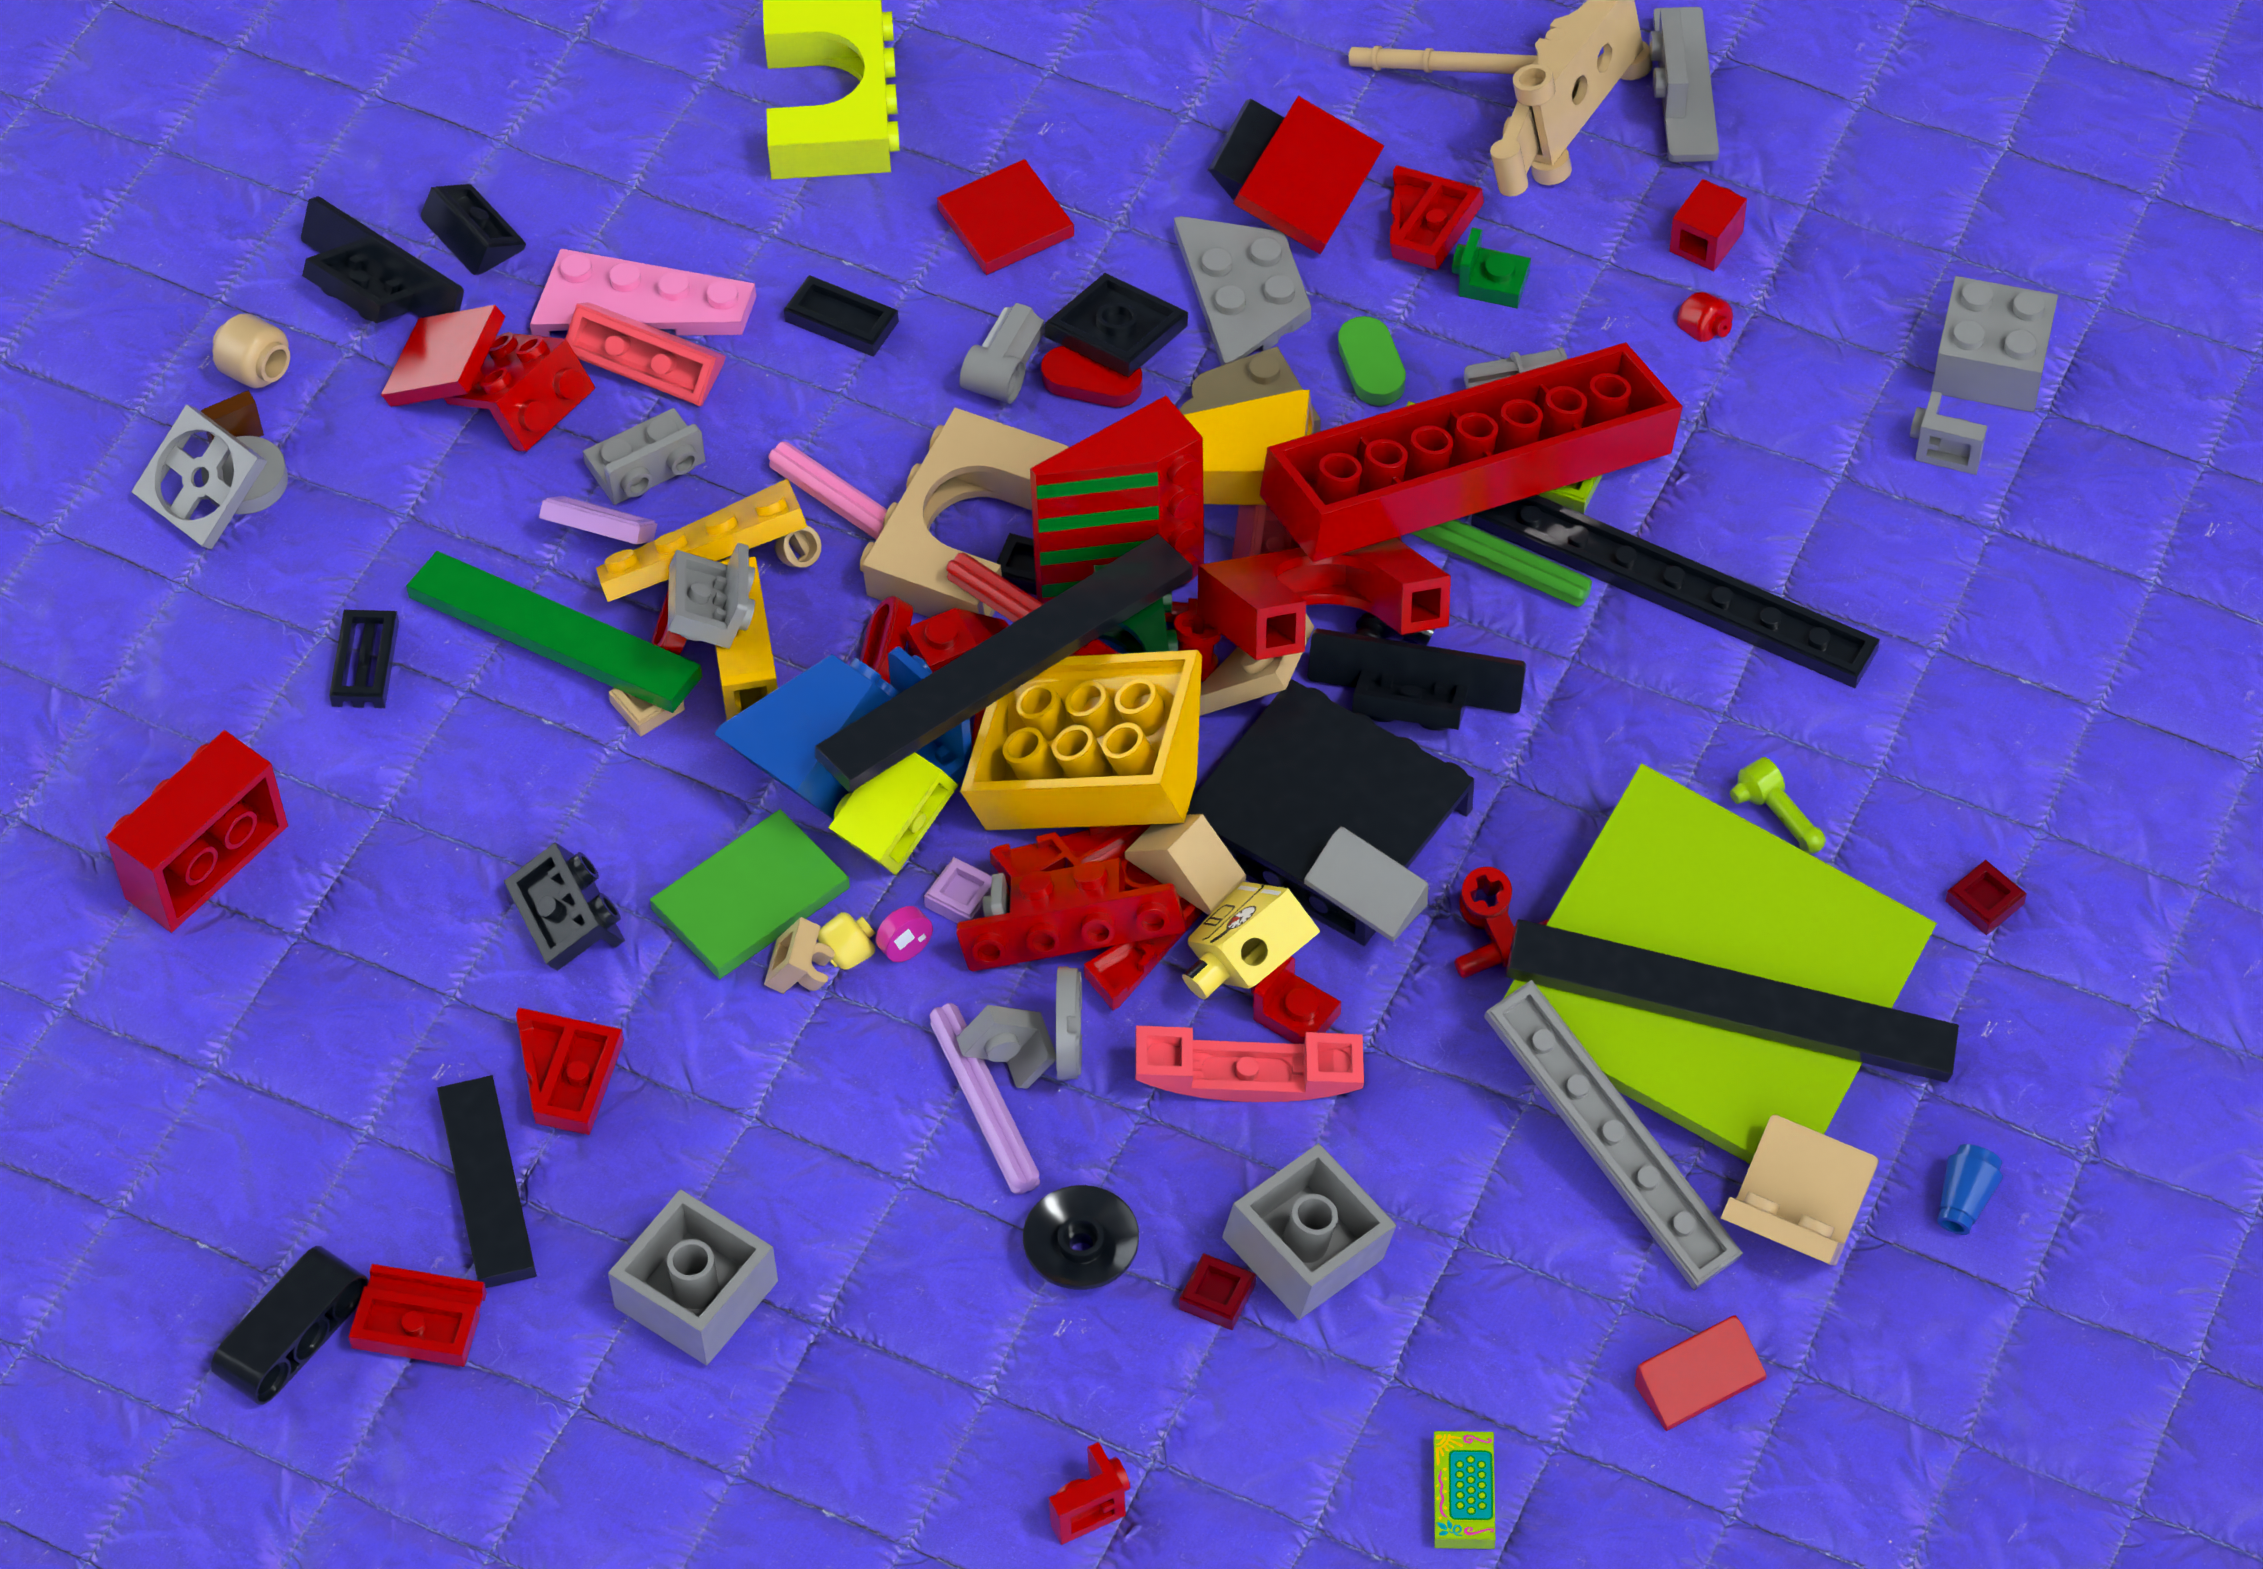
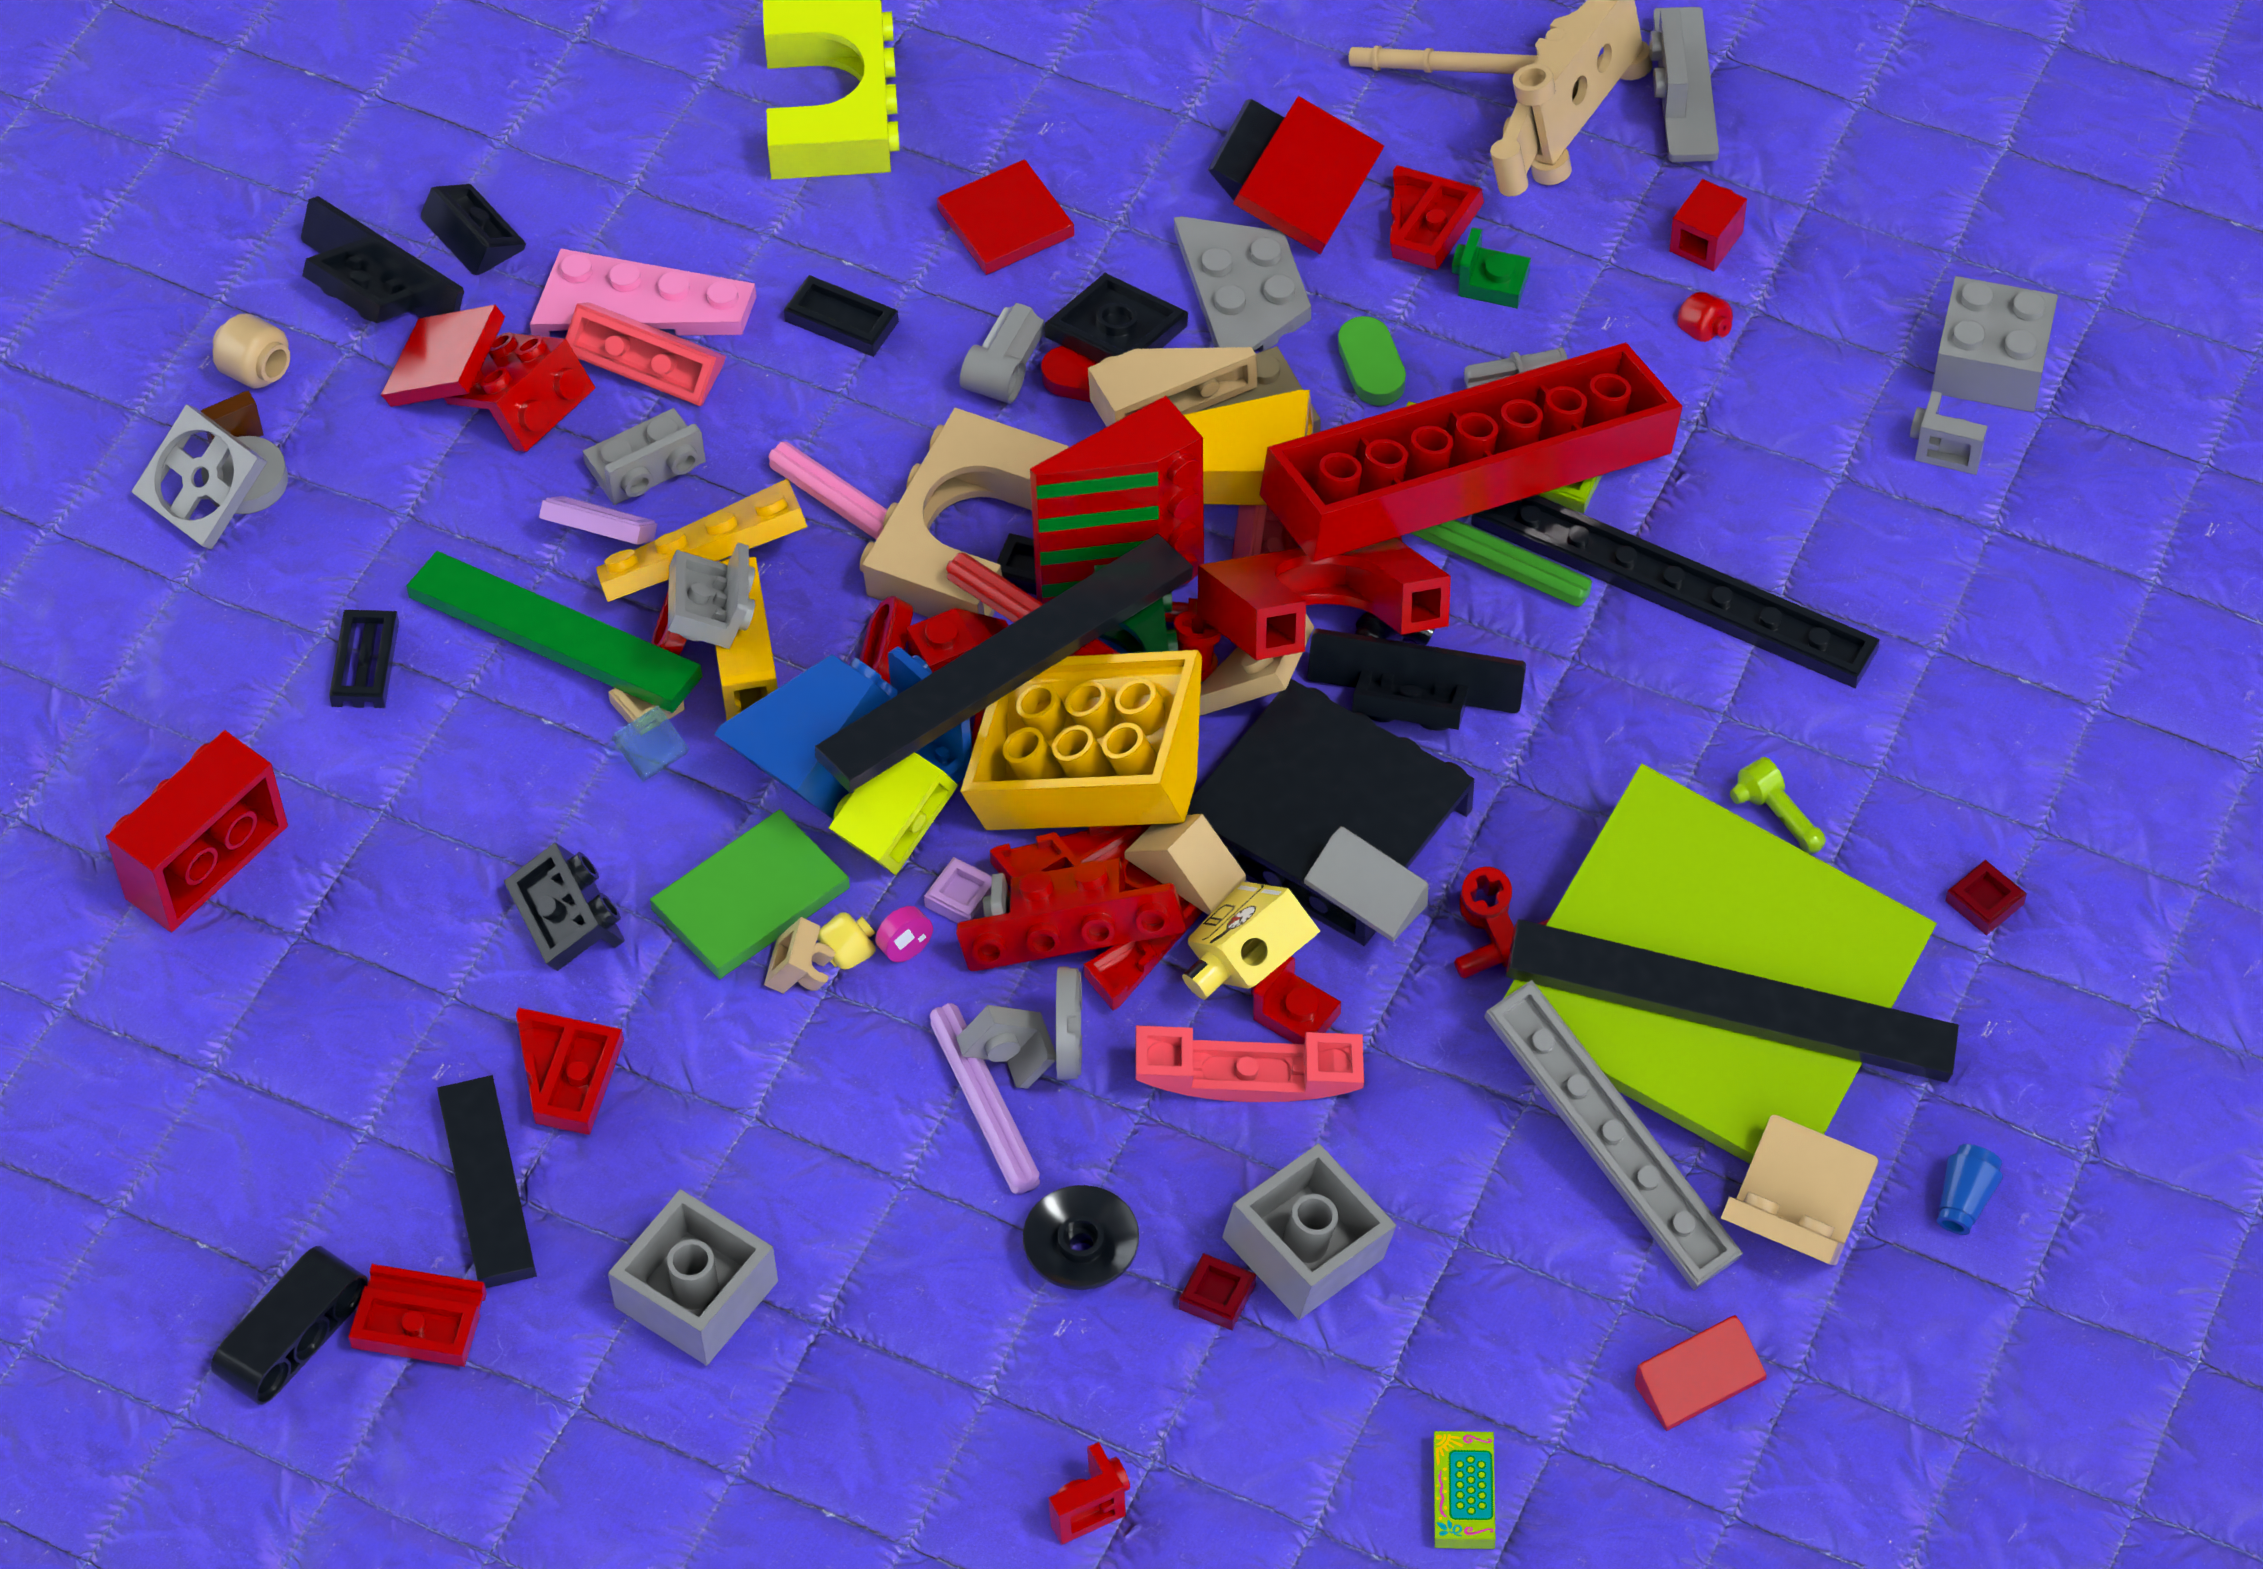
(650, 743): none -> clear light blue tile
(805, 542): tan hinge -> none
(1185, 375): none -> tan slope

